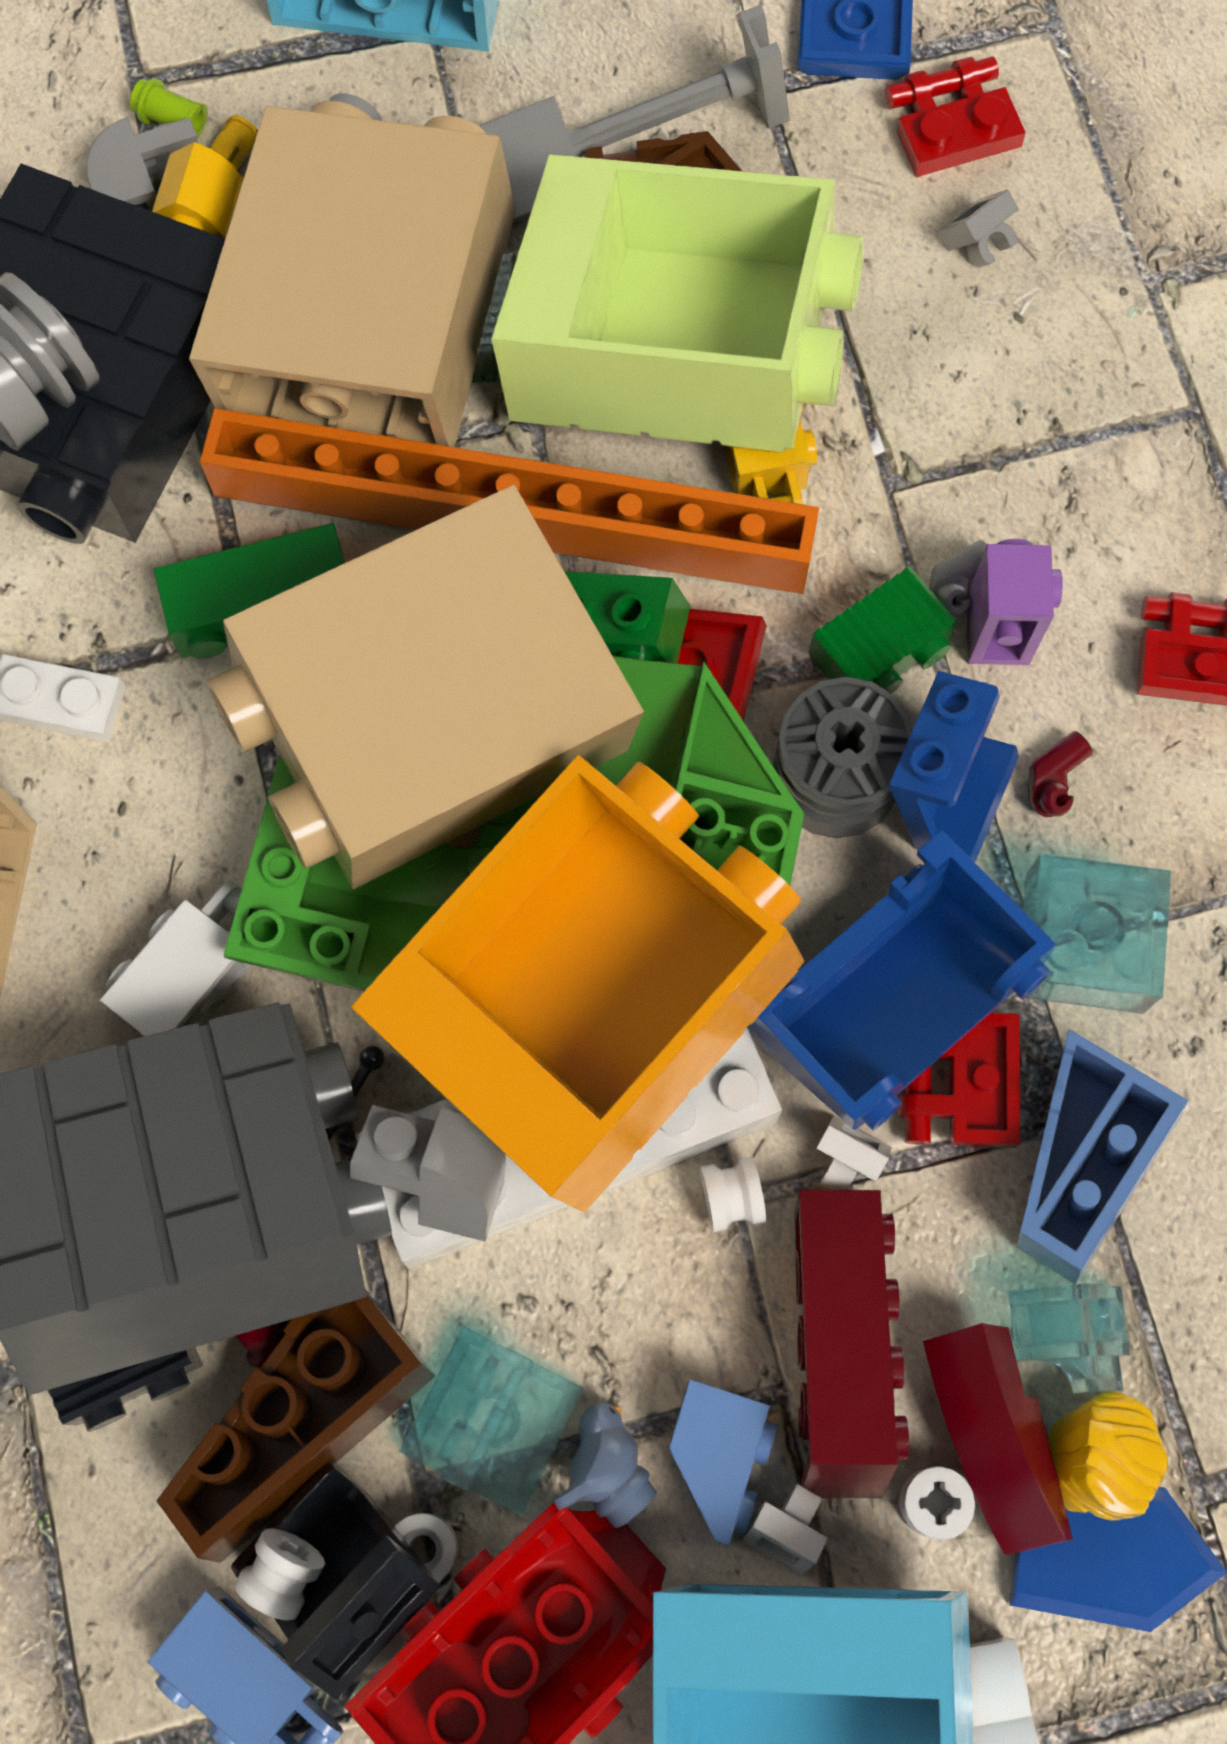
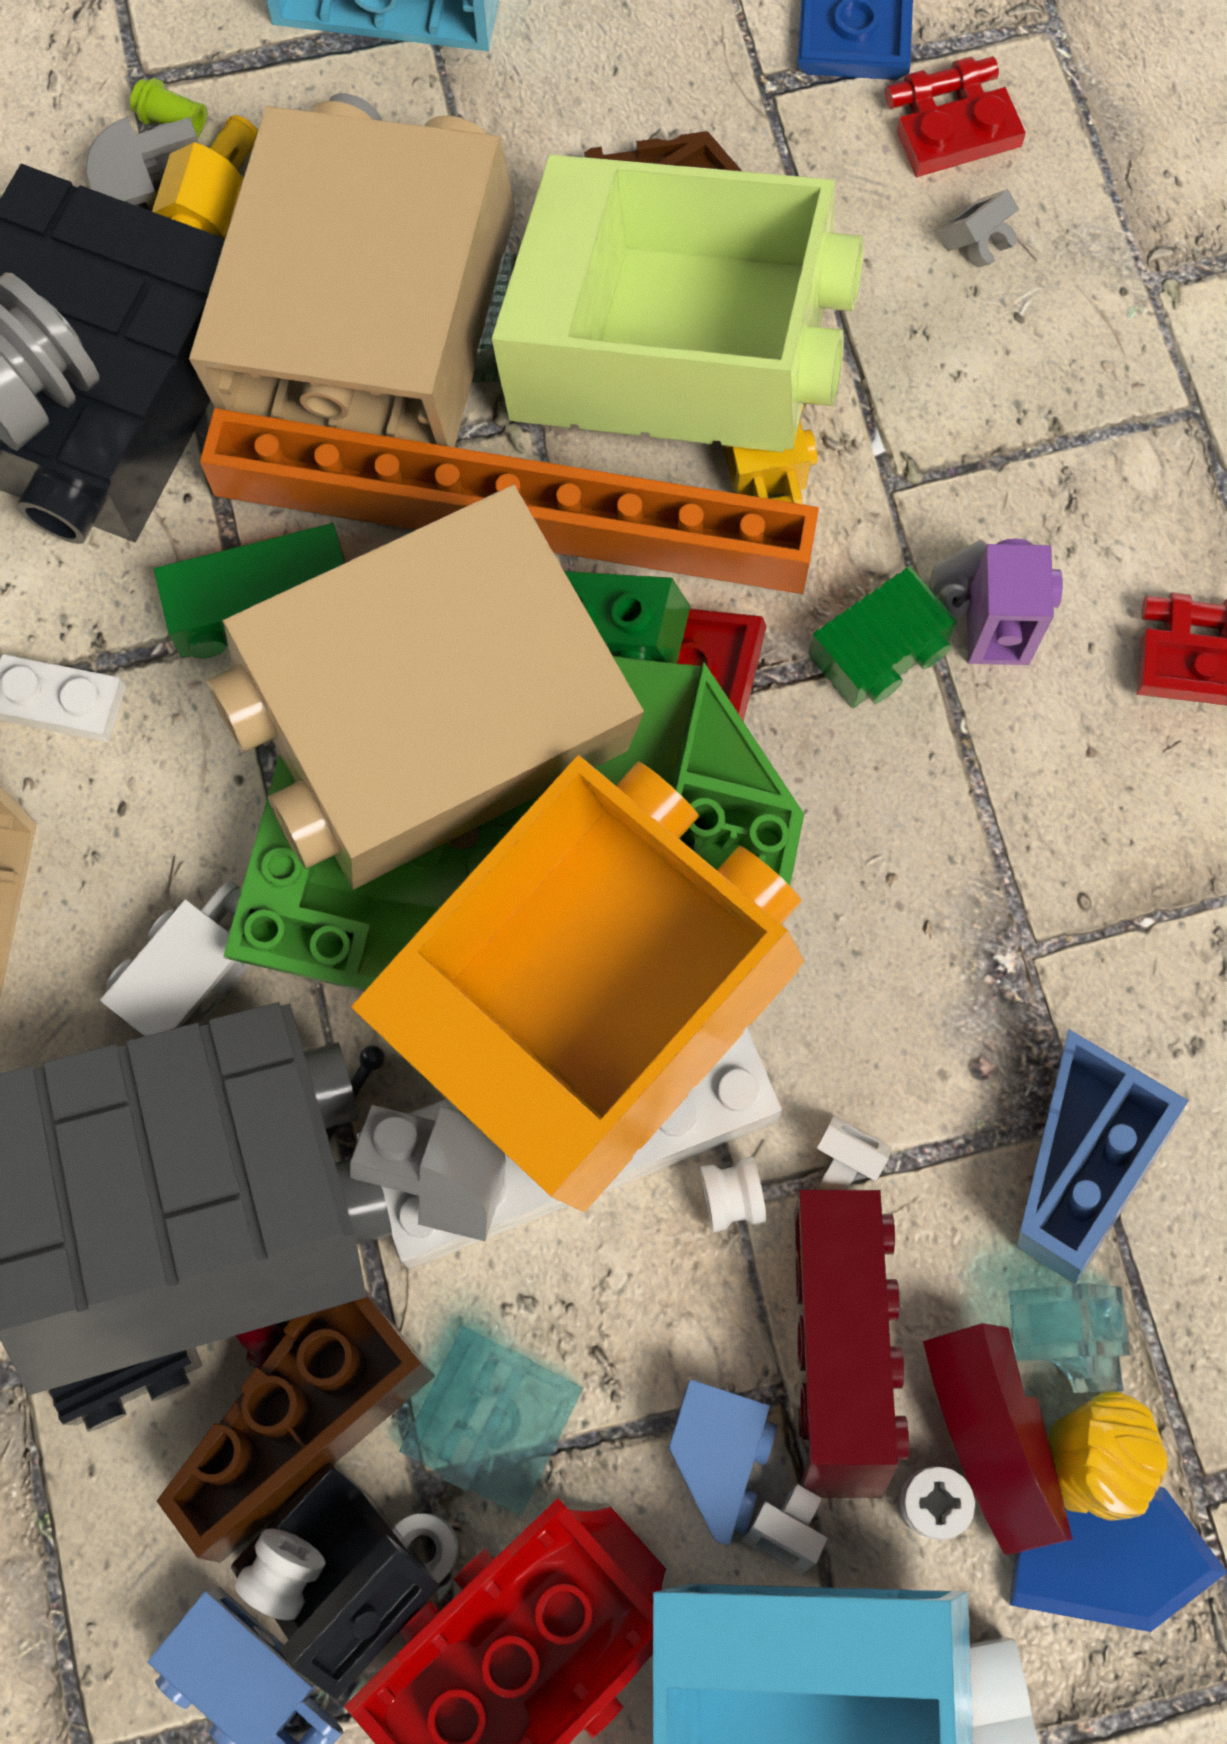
(539, 128): light grey piece -> none
(607, 1468): sand blue animal -> none
(850, 789): dark grey wheel -> none
(903, 985): blue windscreen -> none
(949, 770): blue panel -> none
(982, 1089): red plate -> none
(1049, 772): dark red arm -> none
(1105, 930): clear light blue brick -> none

